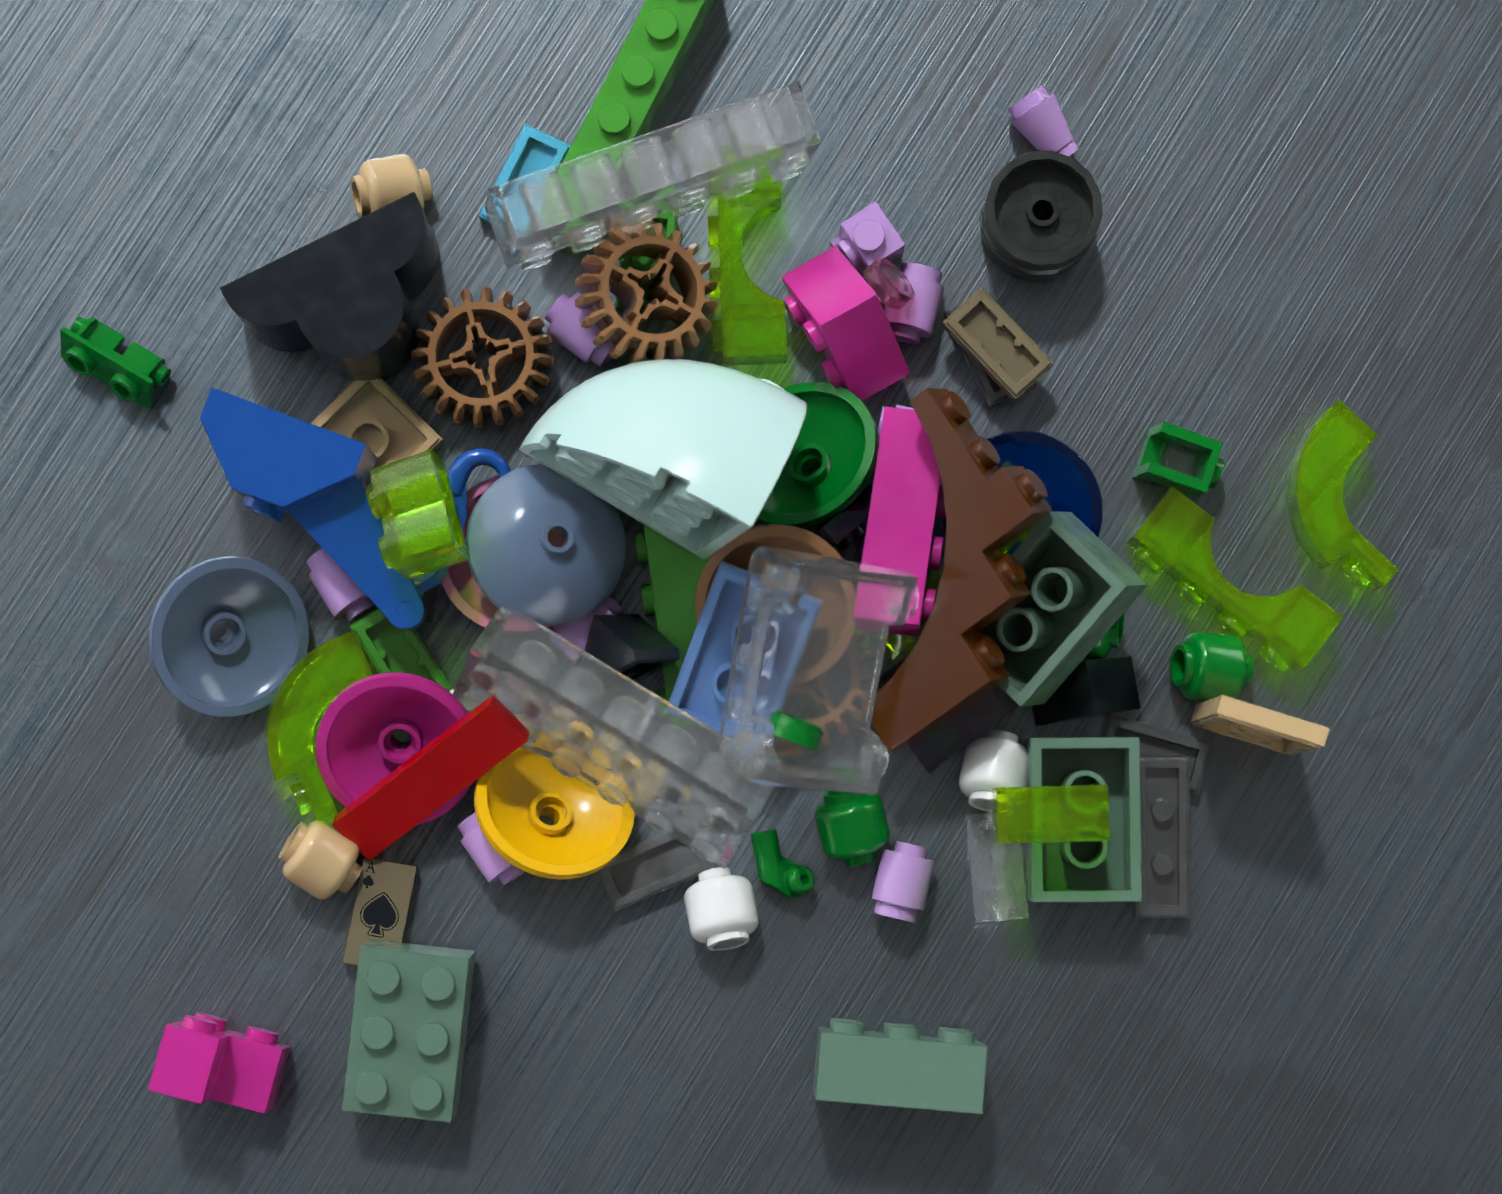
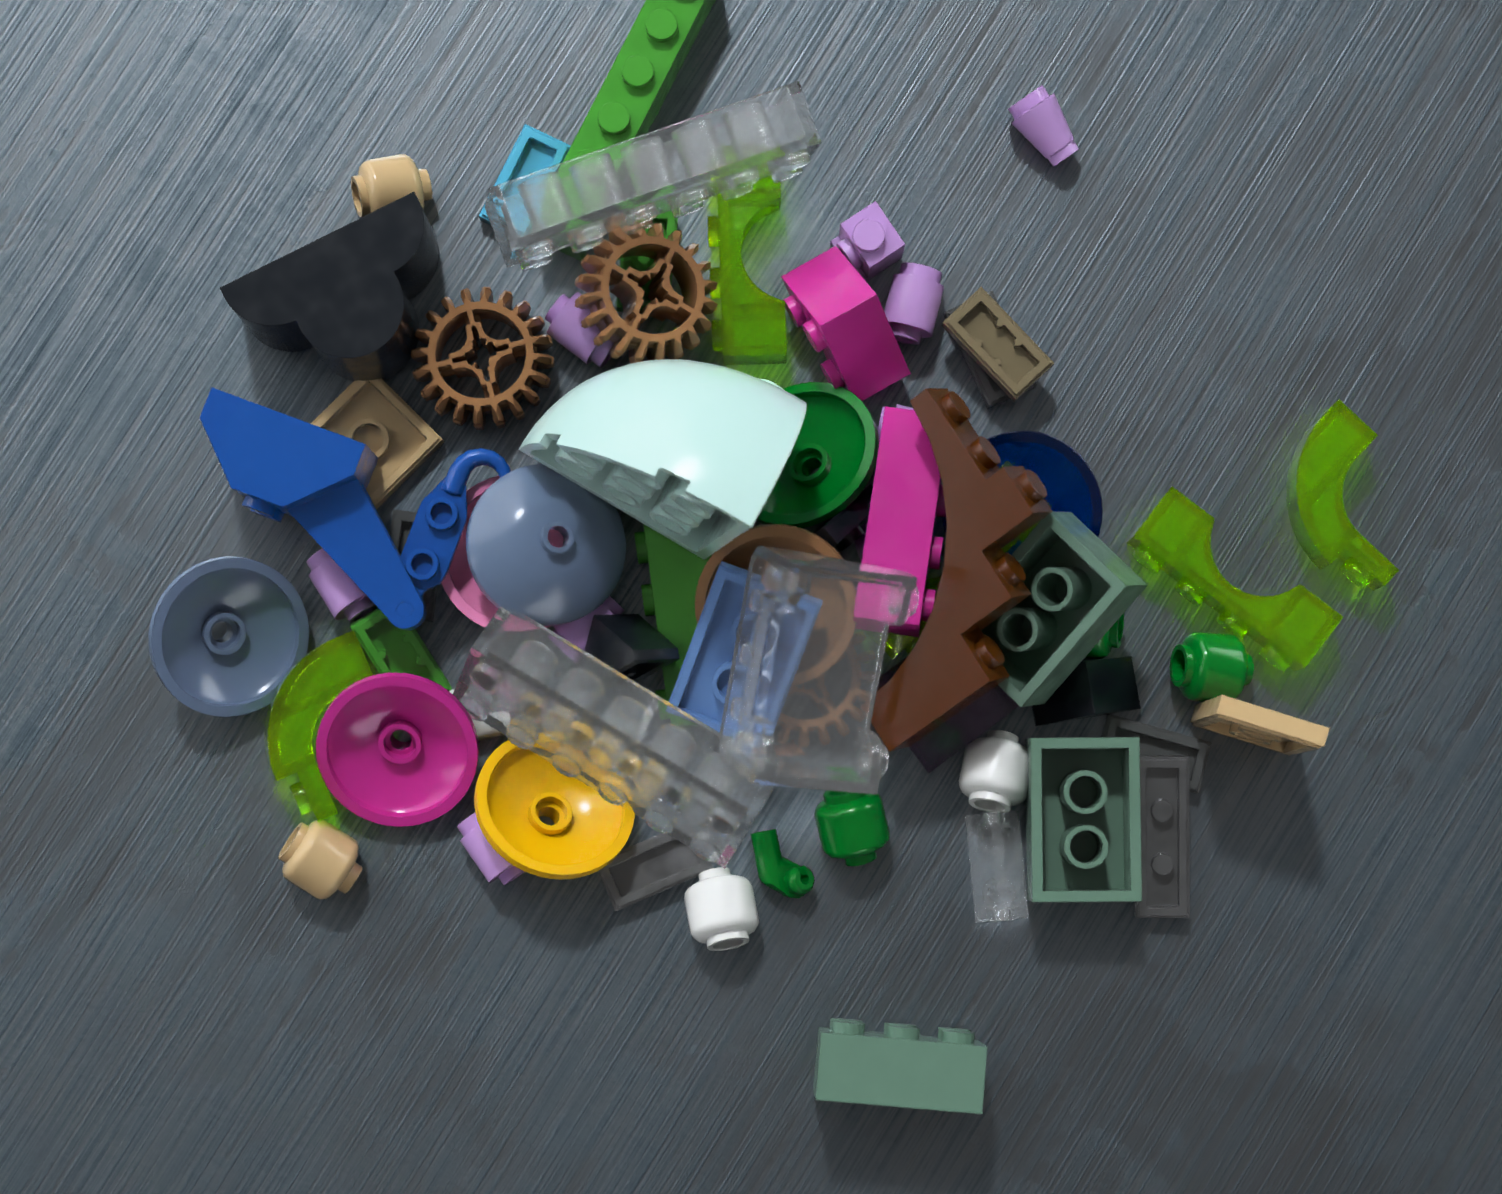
(92, 350): green hinge -> none
(208, 1063): dark pink brick -> none
(380, 905): dark tan tile -> none
(408, 1030): sand green brick -> none
(417, 515): clear neon green brick -> none
(431, 777): red tile -> none
(796, 730): green tile -> none
(889, 283): clear pink tile -> none
(902, 882): lavender brick -> none
(1050, 814): clear neon green brick -> none
(1071, 219): pearl dark grey wheel -> none
(1180, 459): green window -> none

